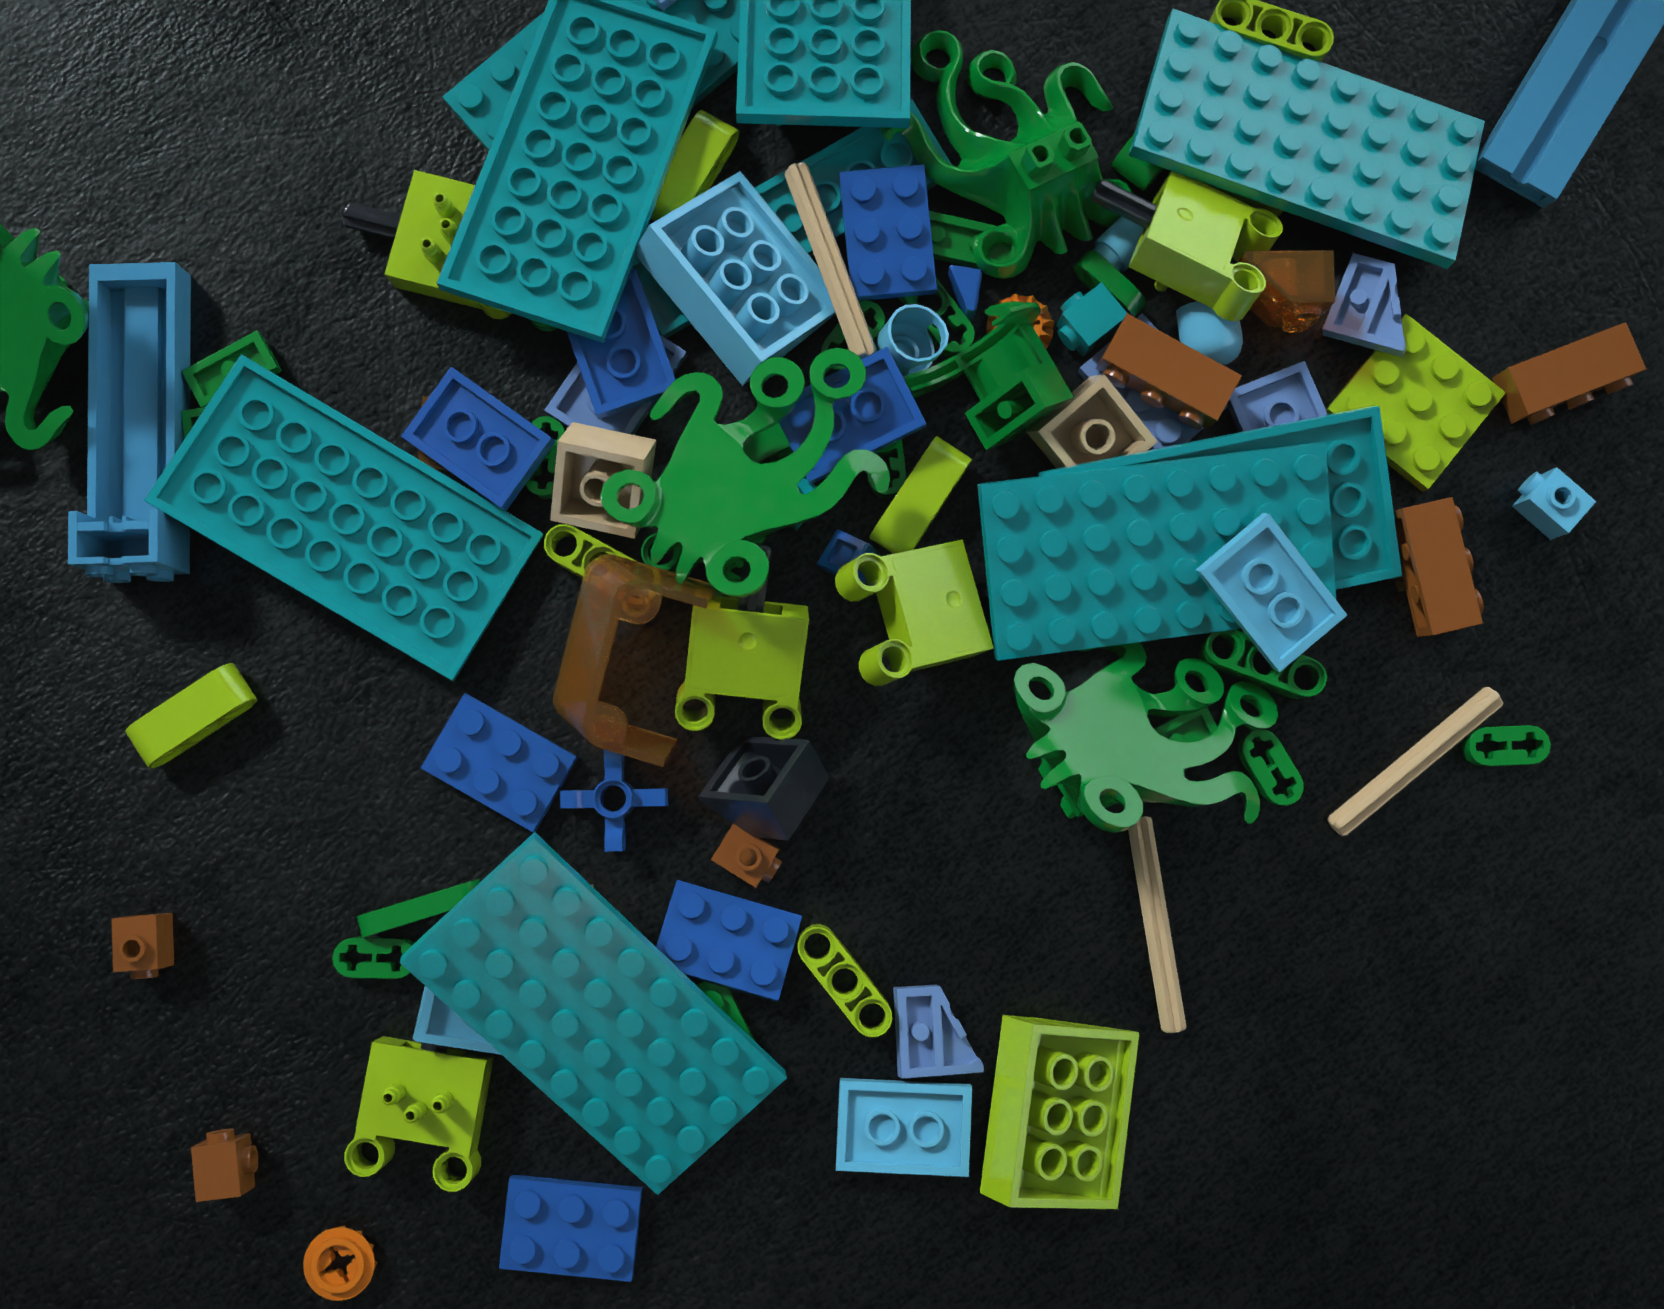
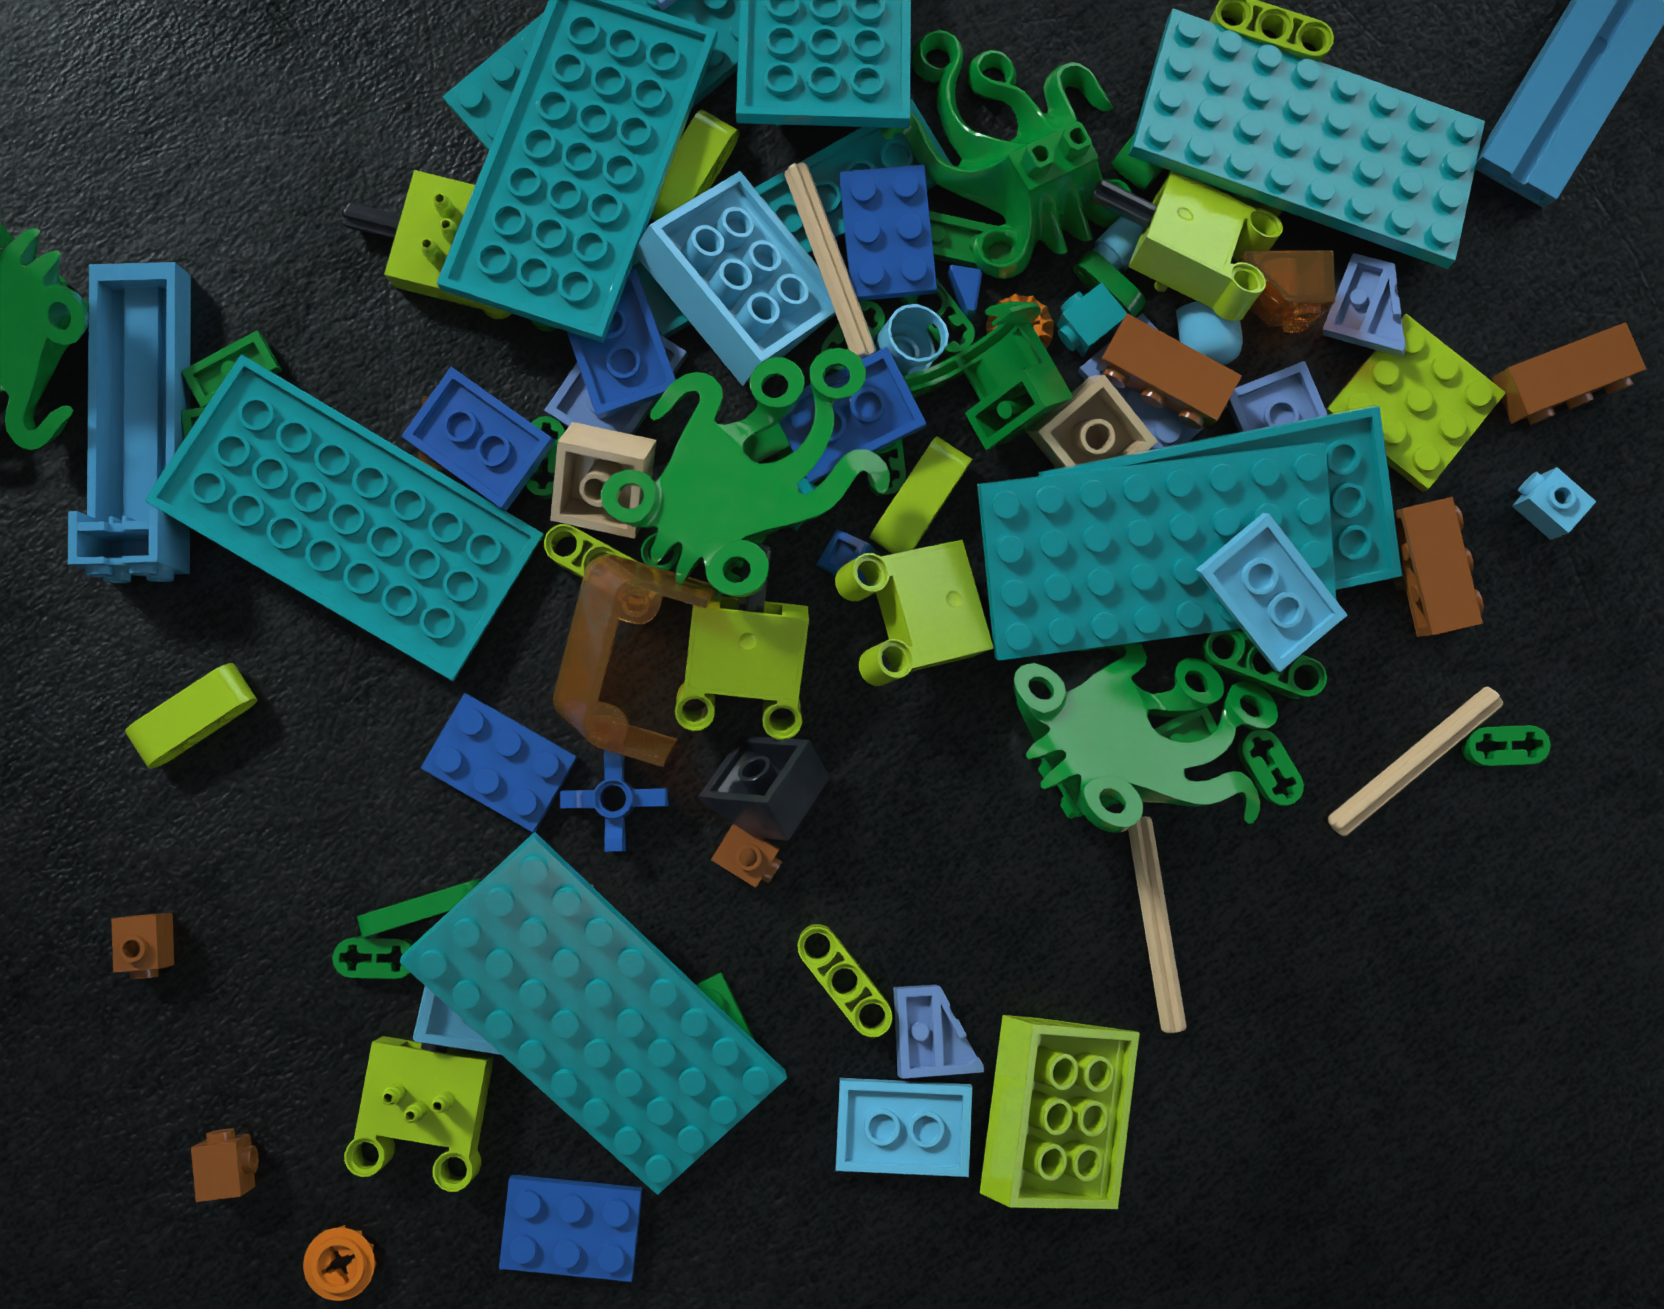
(728, 940): blue plate -> none

